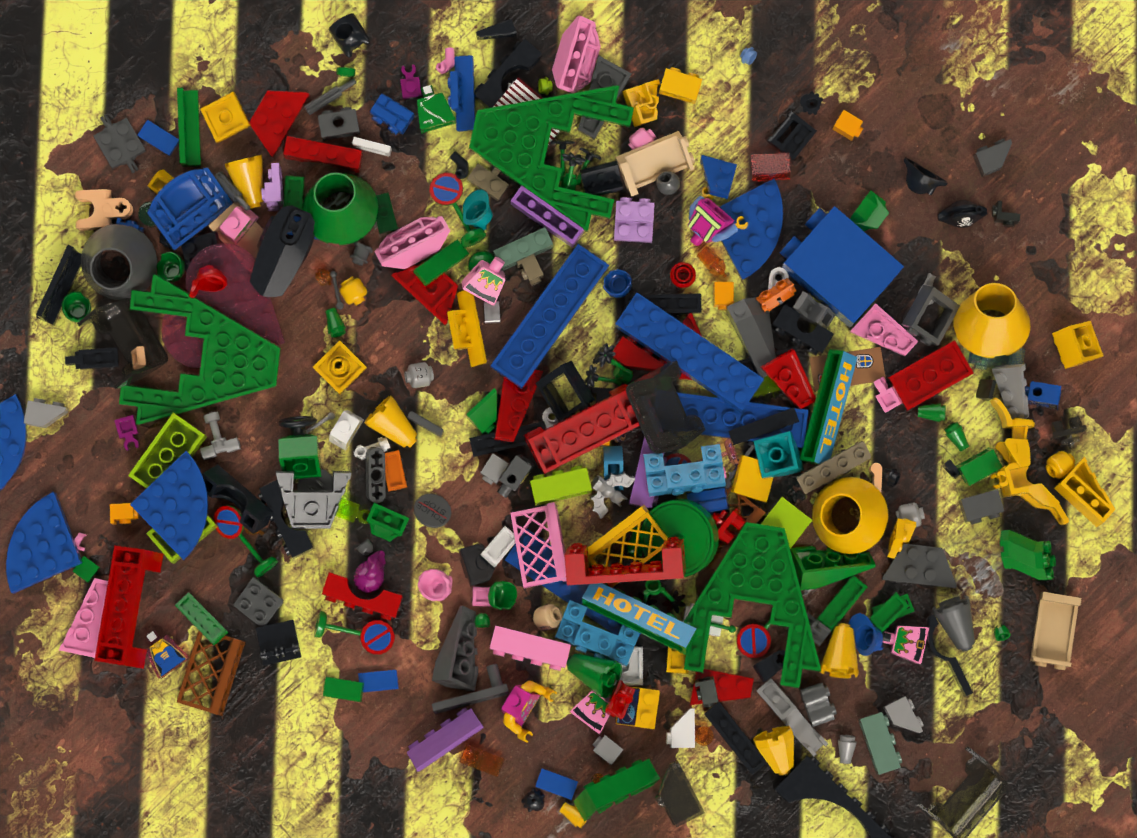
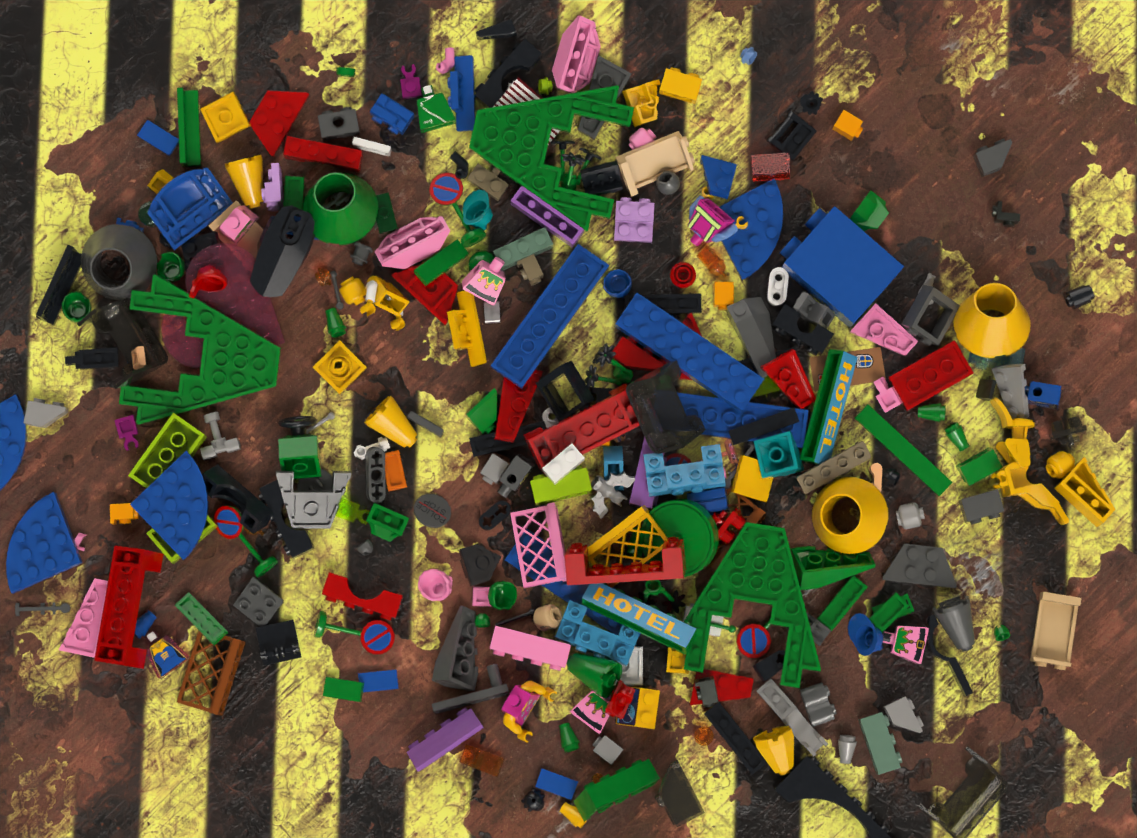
(65, 608): none -> dark grey piece
(86, 569): green tile -> none
(105, 209): light nougat piece -> none
(119, 143): dark grey plate -> none
(144, 623): none -> blue cone
(231, 189): dark grey axle -> none
(327, 97): dark grey axle -> none
(345, 429): white torso -> none
(348, 34): black piece -> none
(370, 573): magenta hair -> none
(386, 297): none -> torso
(419, 375): light grey head -> none
(491, 512): none -> black beam
(499, 546): white tile -> none
(531, 612): none -> black piece
(563, 464): none -> white brick
(569, 740): none -> green cone
(683, 731): white slope -> none
(782, 289): orange hinge -> none
(788, 517): lime brick -> none
(841, 654): yellow cone -> none
(900, 535): yellow bracket -> none
(903, 450): none -> green tile
(920, 179): black hat -> none
(951, 469): black tile -> none
(962, 214): black hat -> none
(1027, 555): green brick -> none
(1077, 344): yellow slope -> none
(1079, 296): none -> black brick

